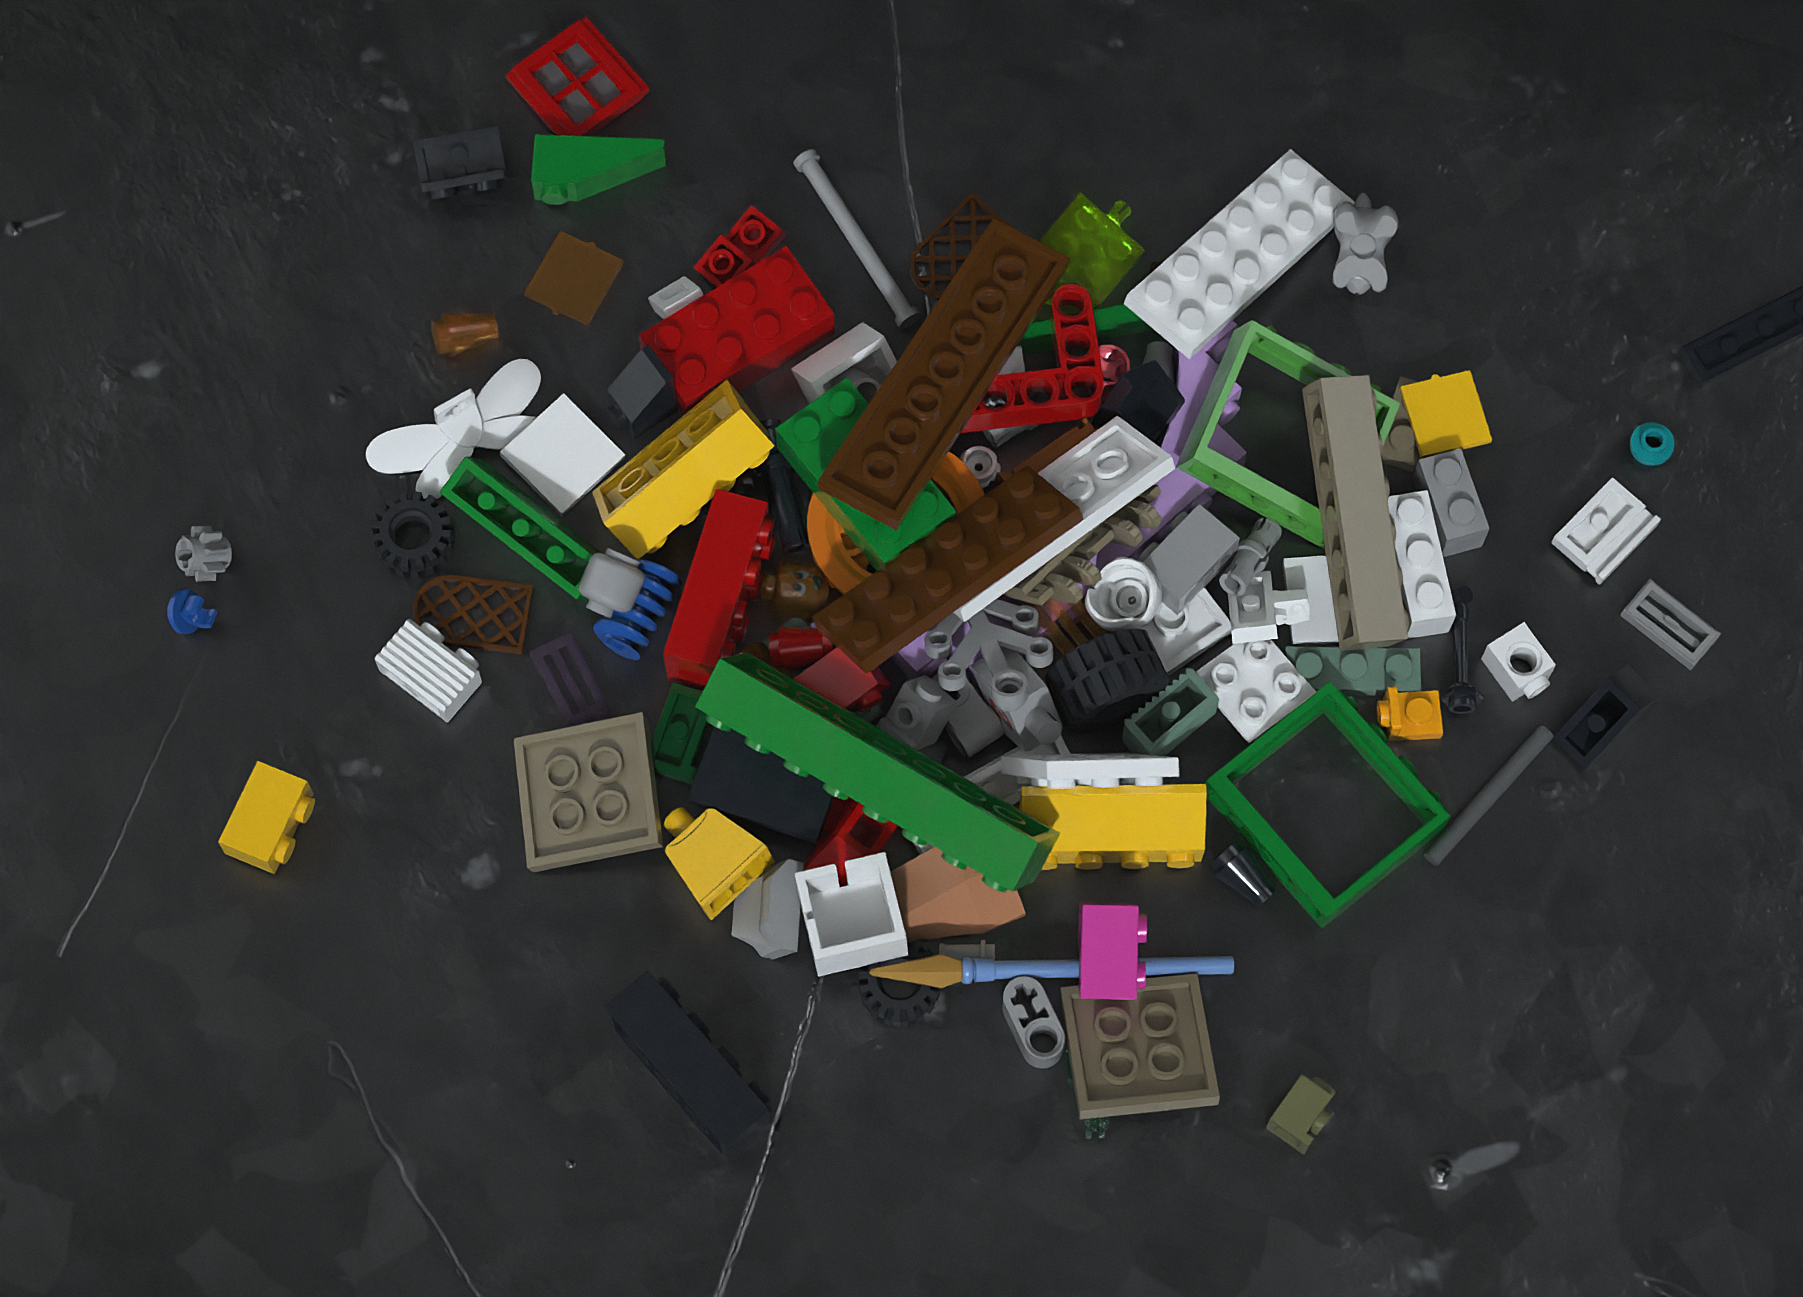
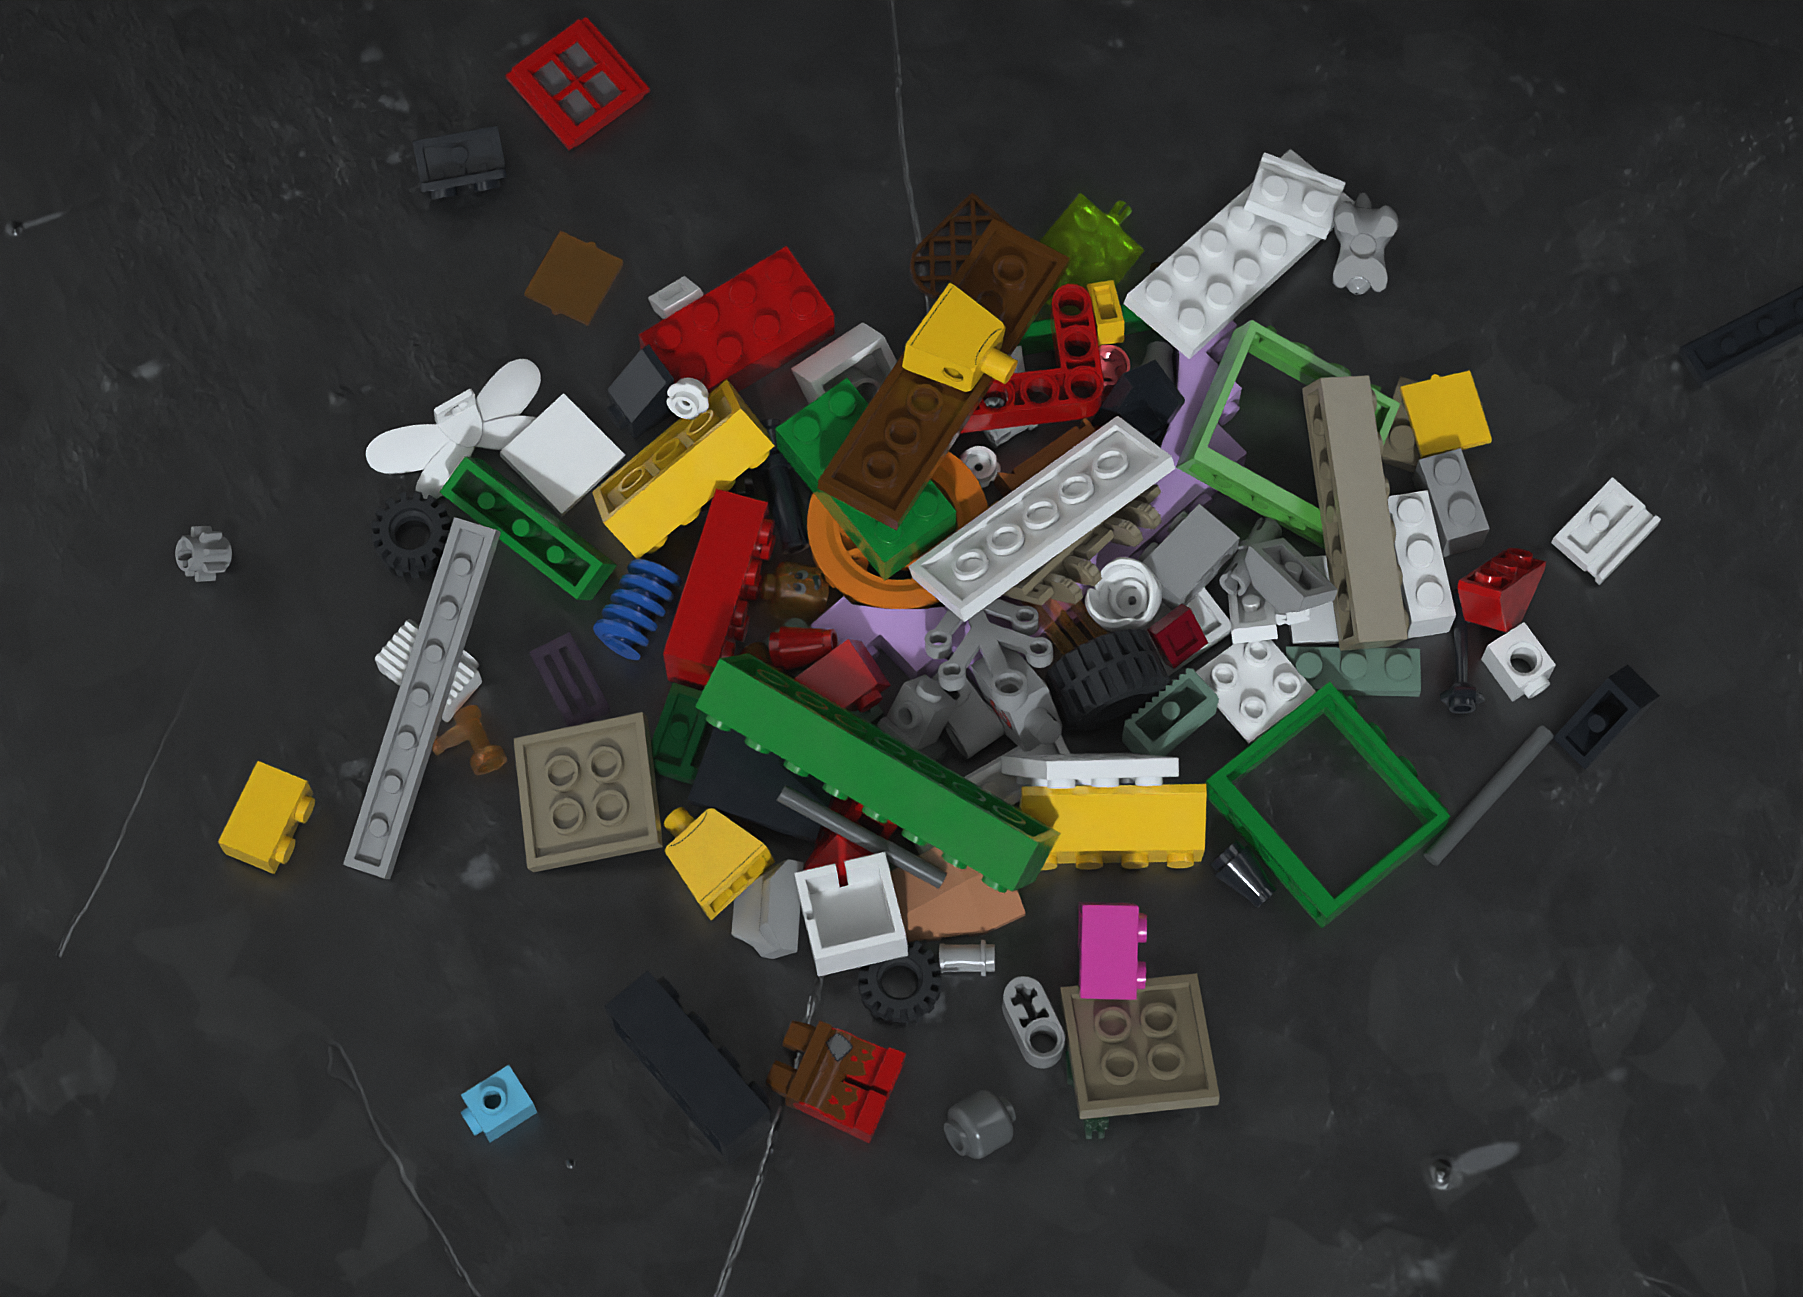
(187, 613): blue plate -> none
(422, 698): none -> light grey plate
(463, 332): clear orange cone -> none
(486, 756): none -> clear orange piece
(495, 585): reddish brown window -> none
(497, 1105): none -> medium azure brick
(583, 166): green slope -> none
(611, 582): light grey head -> none
(688, 398): none -> white plate
(743, 247): red slope -> none
(838, 1079): none -> hips
(861, 836): none -> dark grey bar
(905, 314): light grey bar -> none
(945, 970): medium blue piece -> none
(947, 569): reddish brown plate -> none
(958, 343): none -> yellow torso
(980, 1124): none -> dark grey head
(1107, 312): none -> yellow piece
(1177, 636): none -> dark red plate
(1287, 577): none -> light grey slope
(1294, 196): none -> white plate
(1302, 1112): olive brick -> none
(1410, 715): light orange bracket -> none
(1501, 589): none -> red slope
(1647, 454): teal plate -> none
(1659, 636): light grey tile -> none

